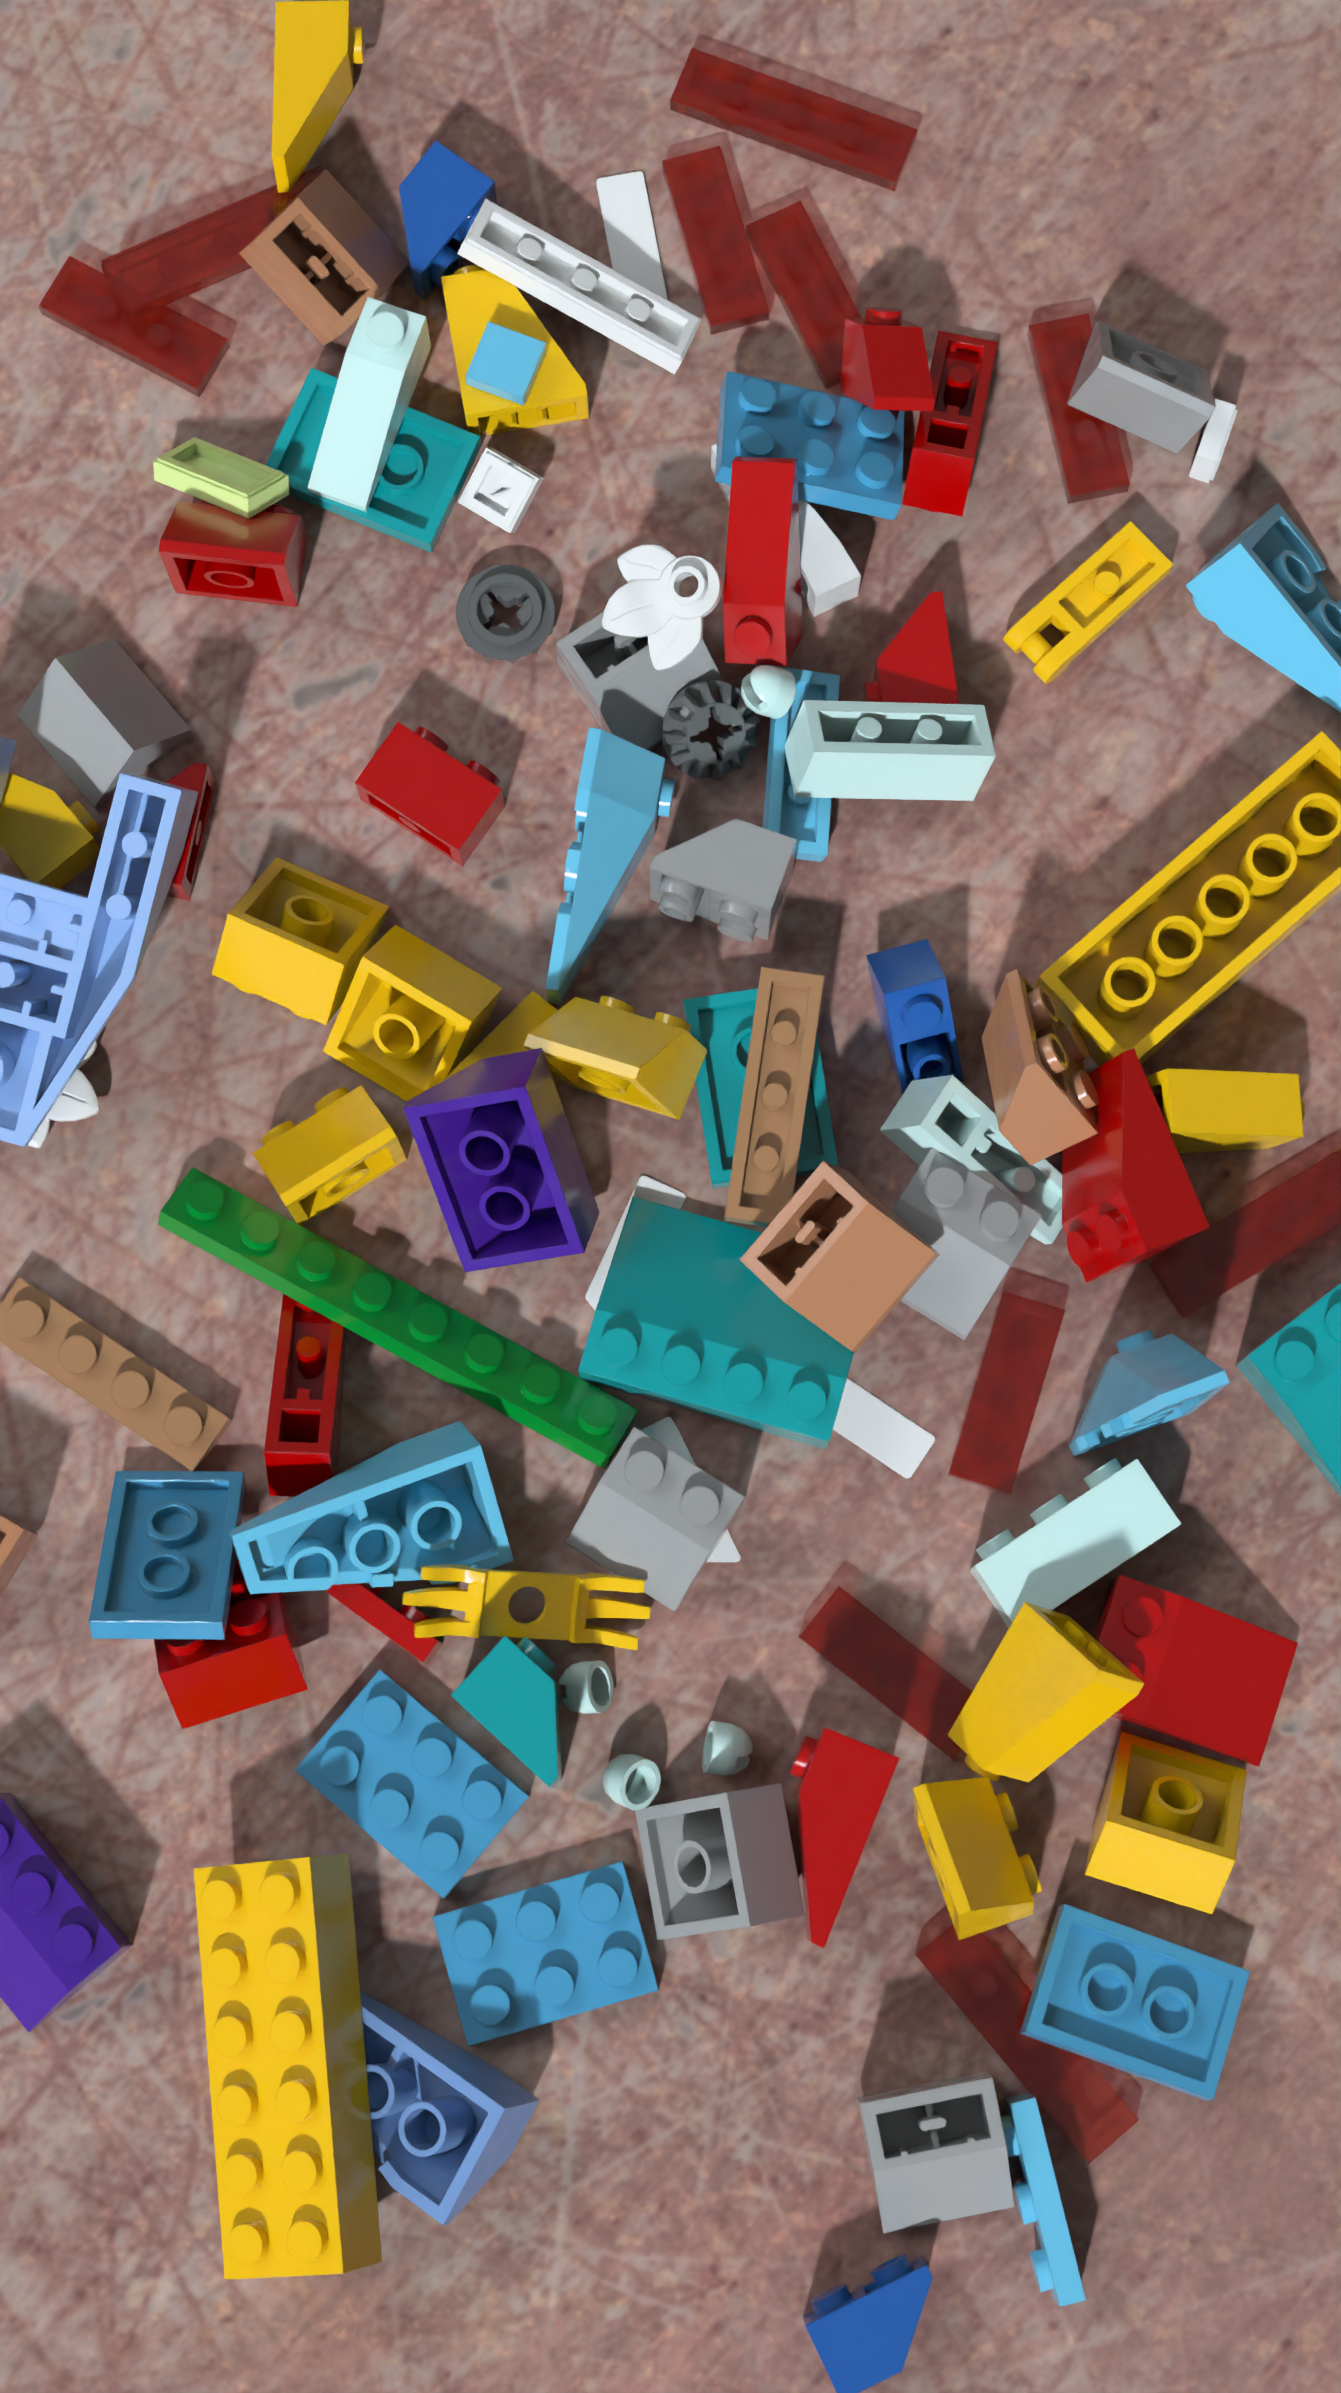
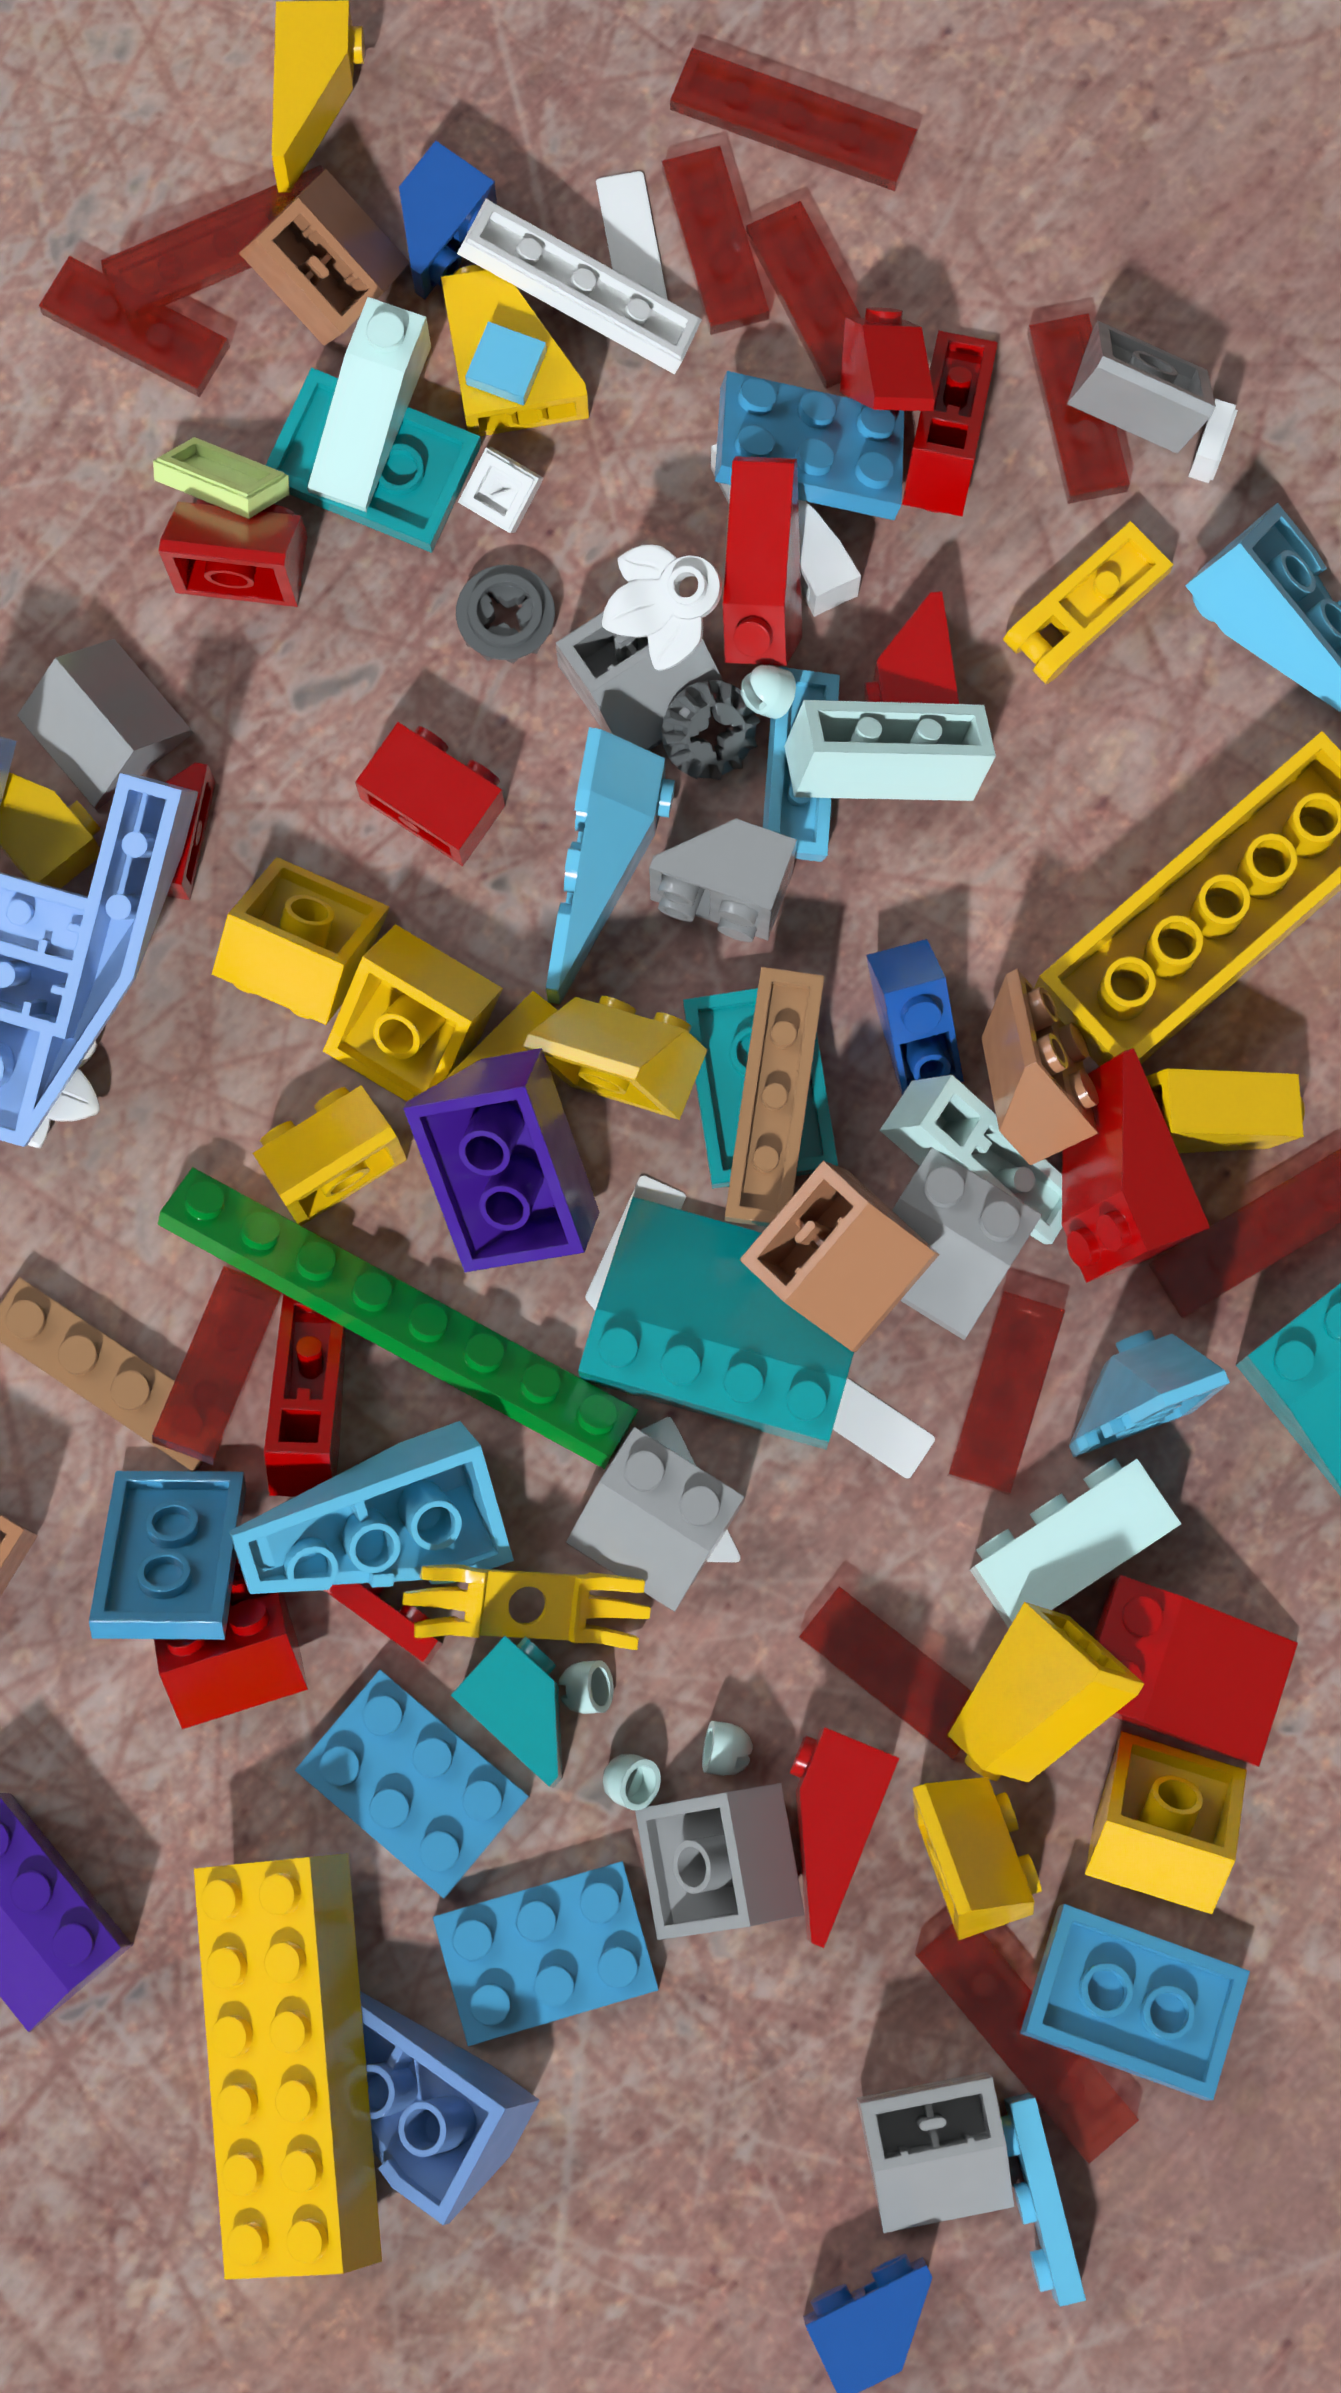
(217, 1366): none -> clear red tile

